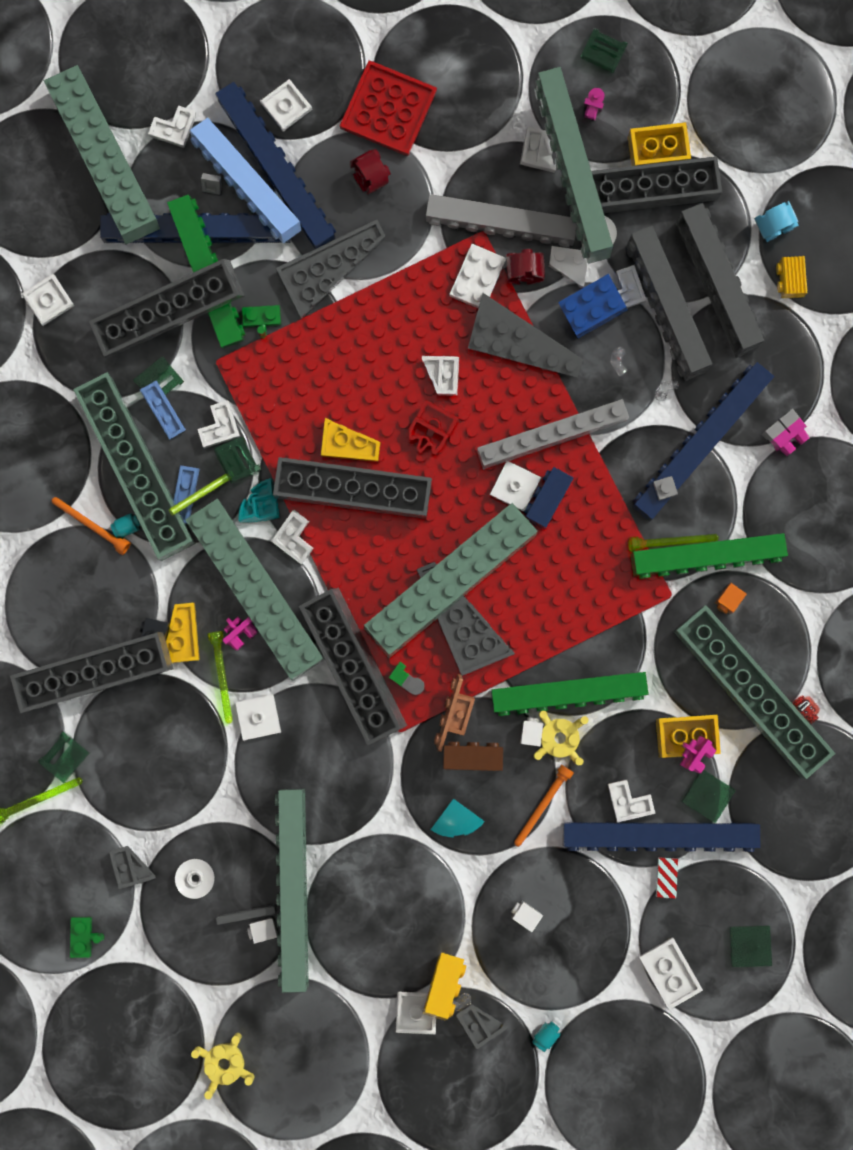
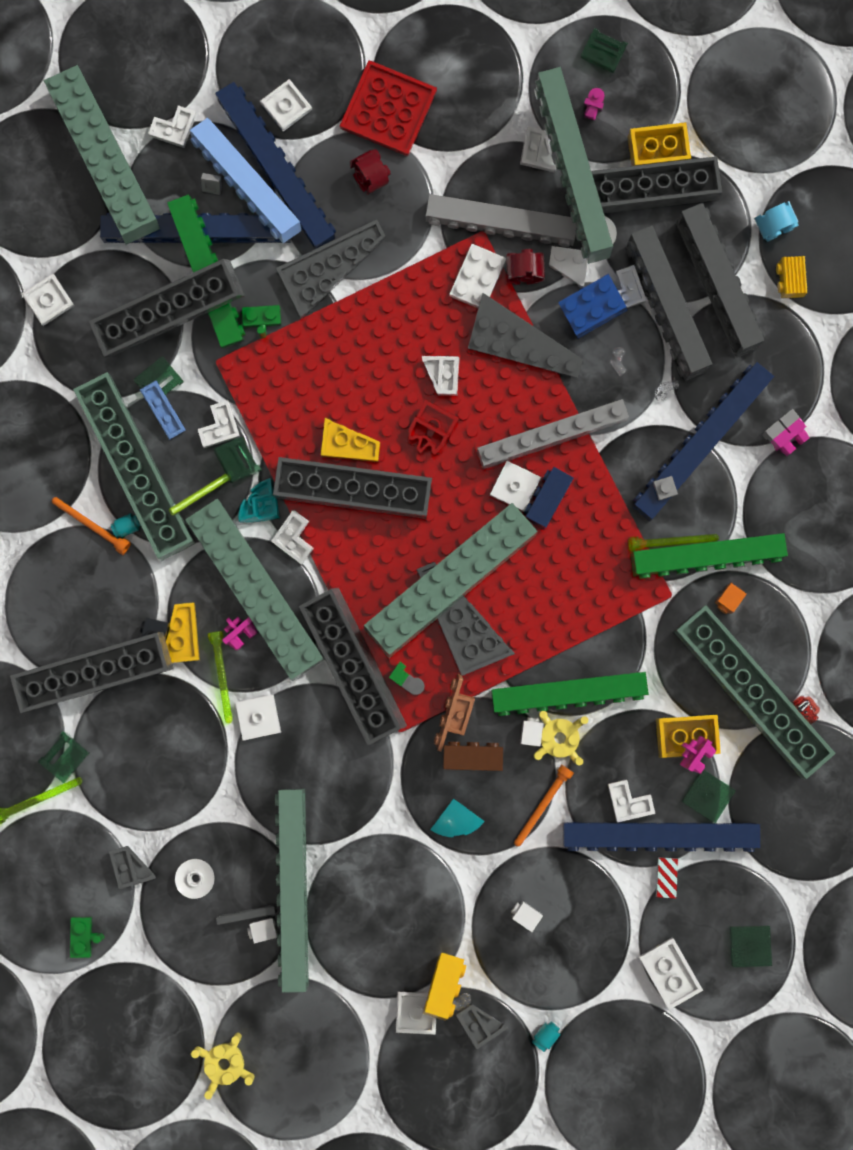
(185, 487): medium blue tile -> none

